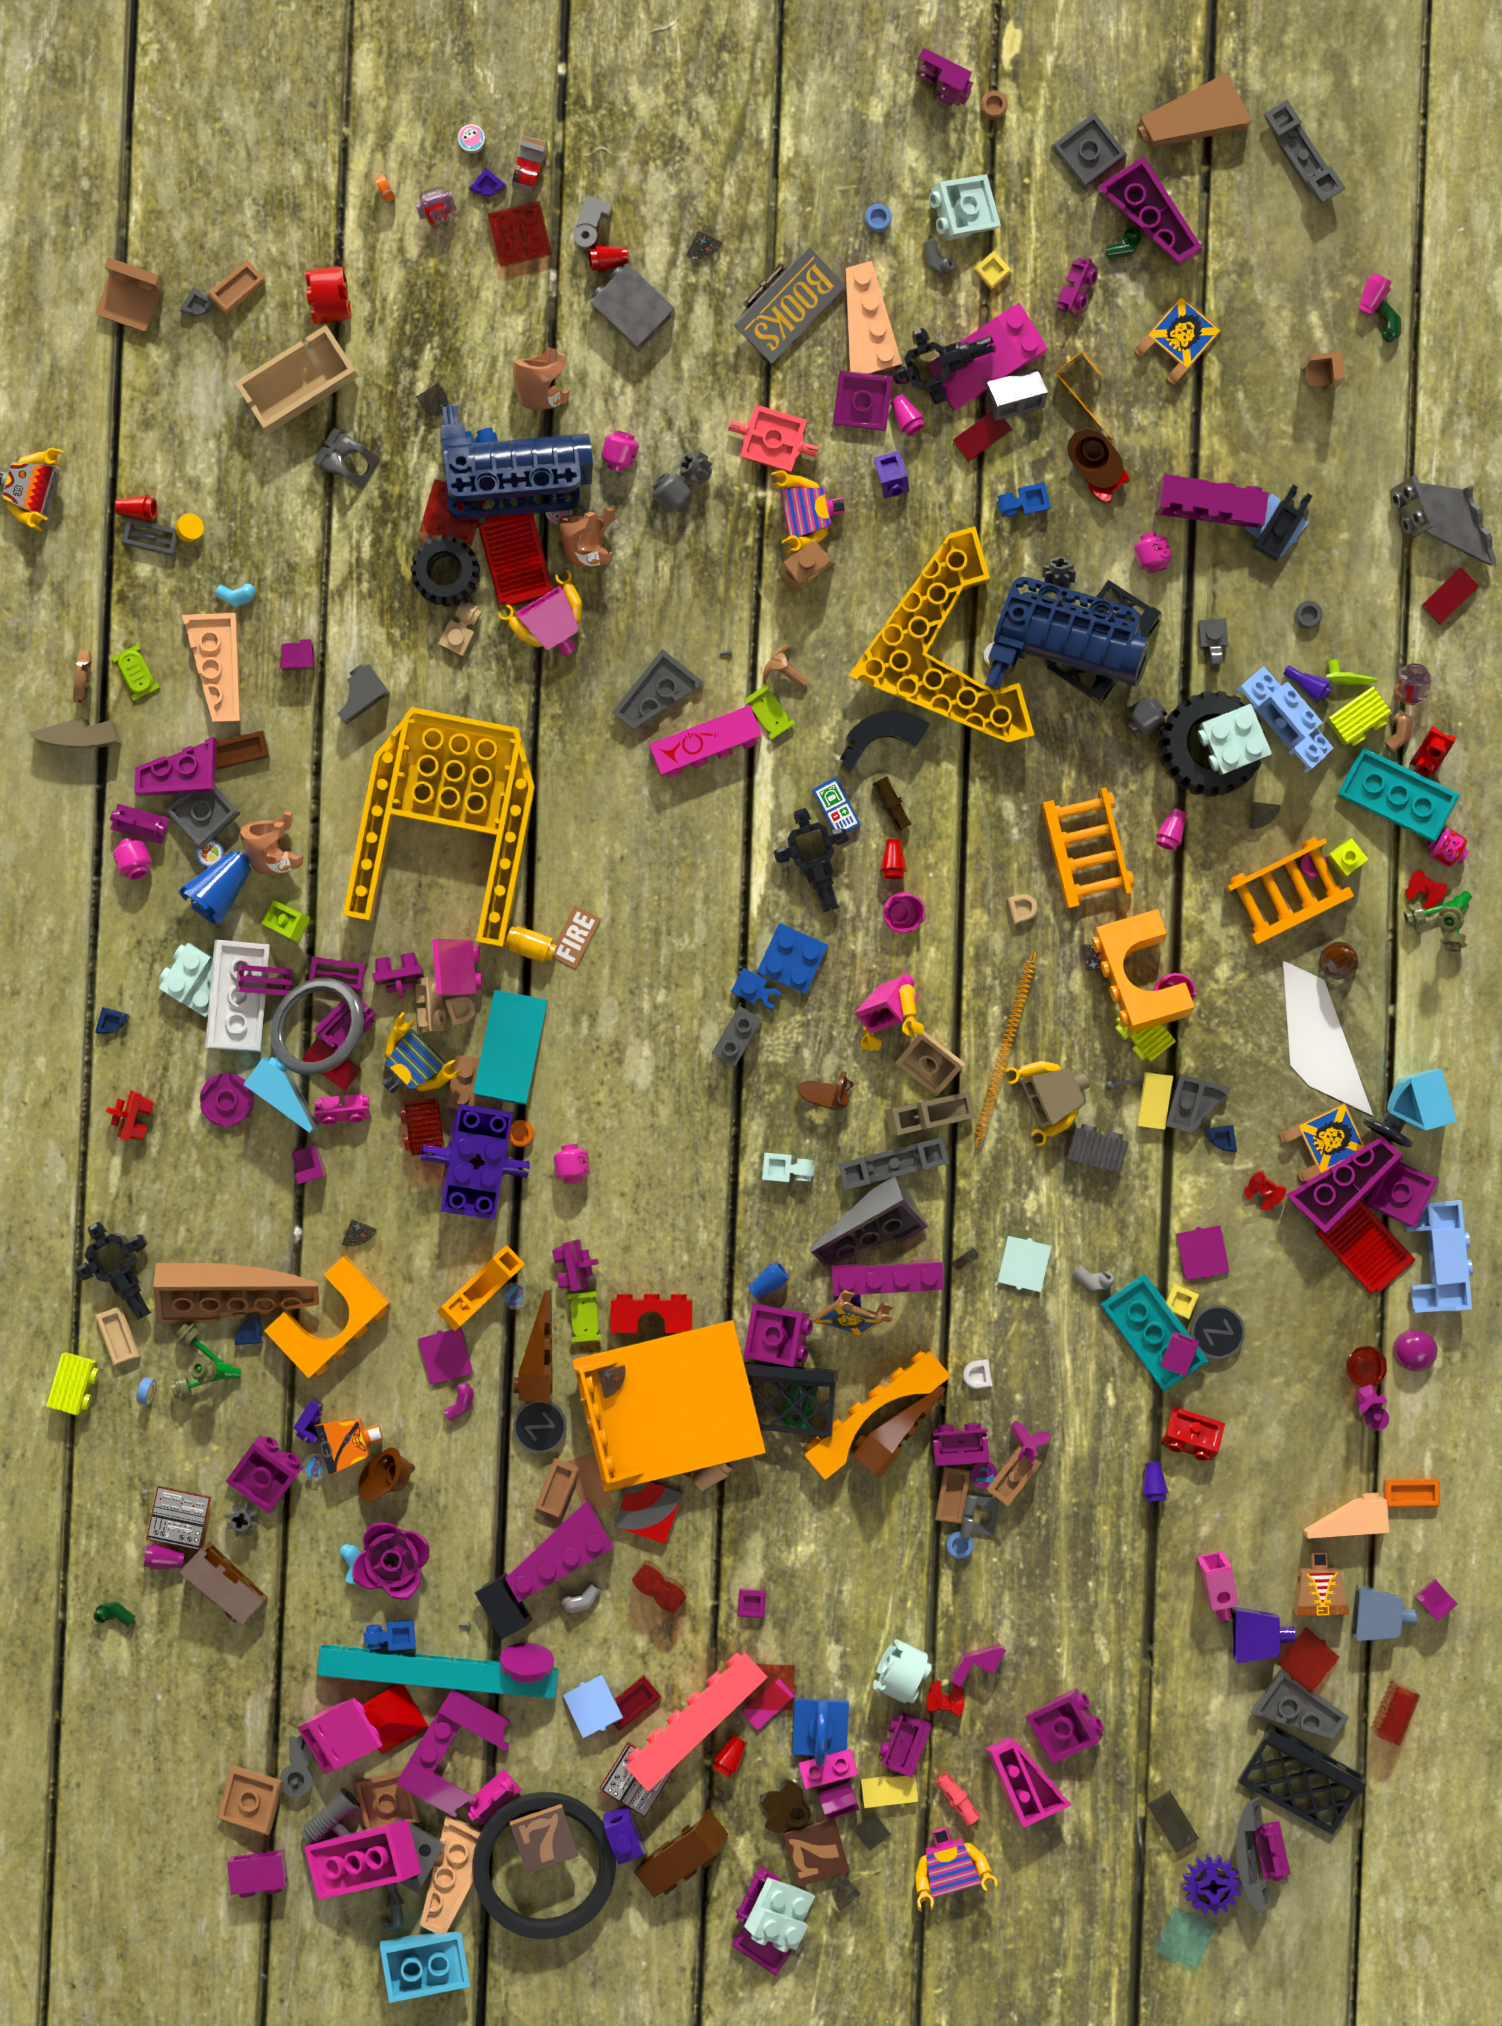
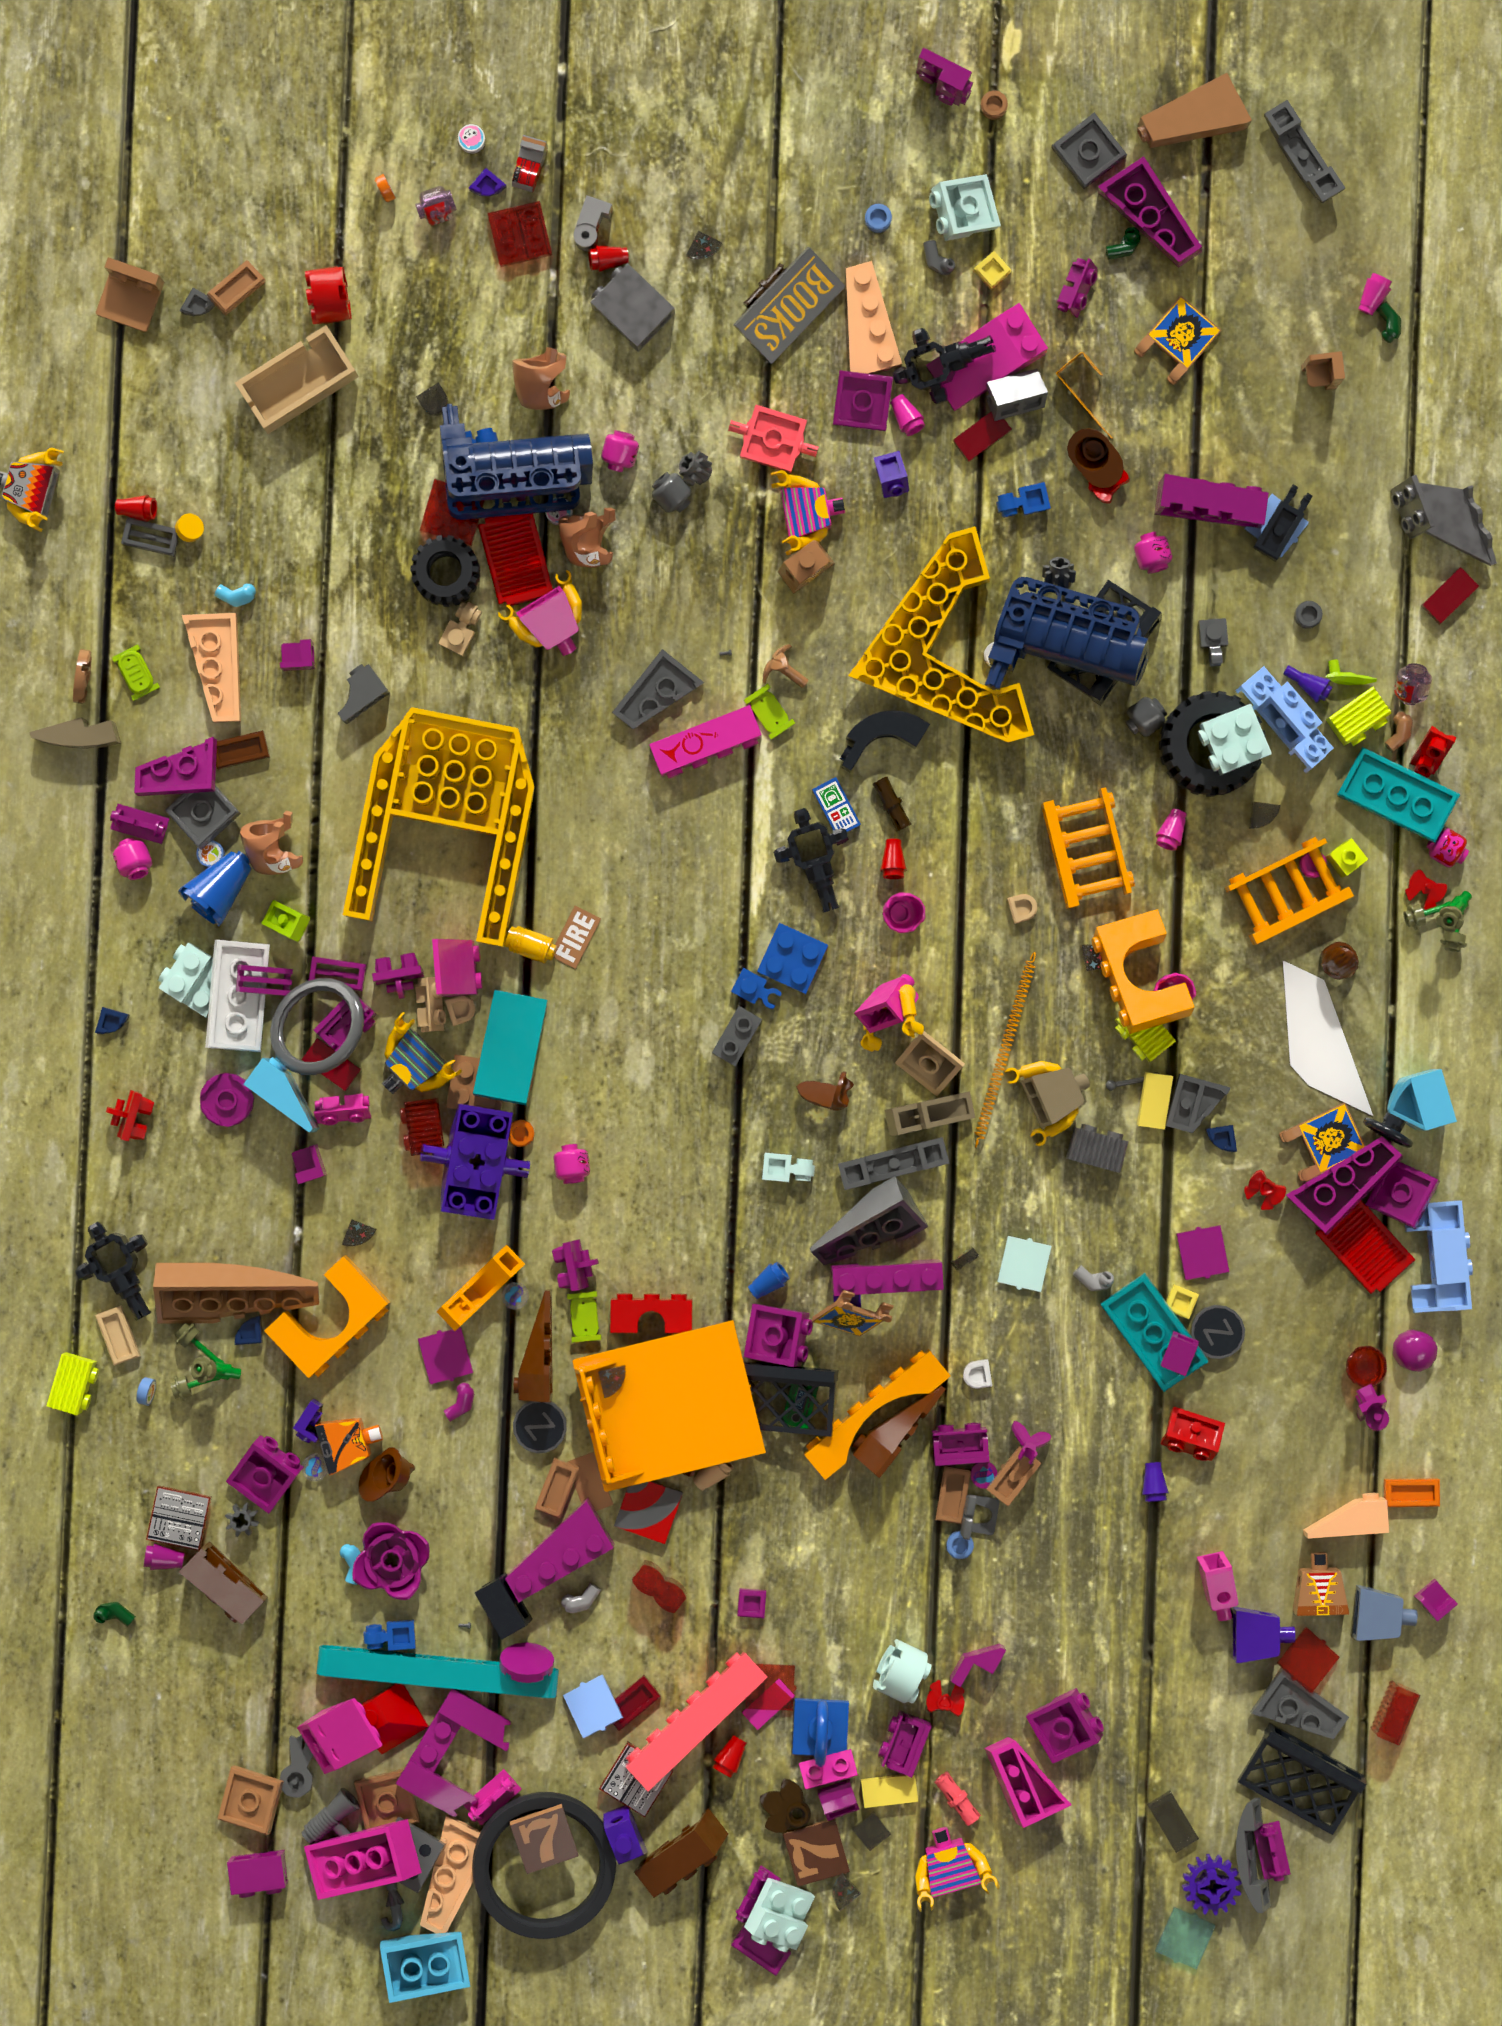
(333, 454): dark grey piece -> none

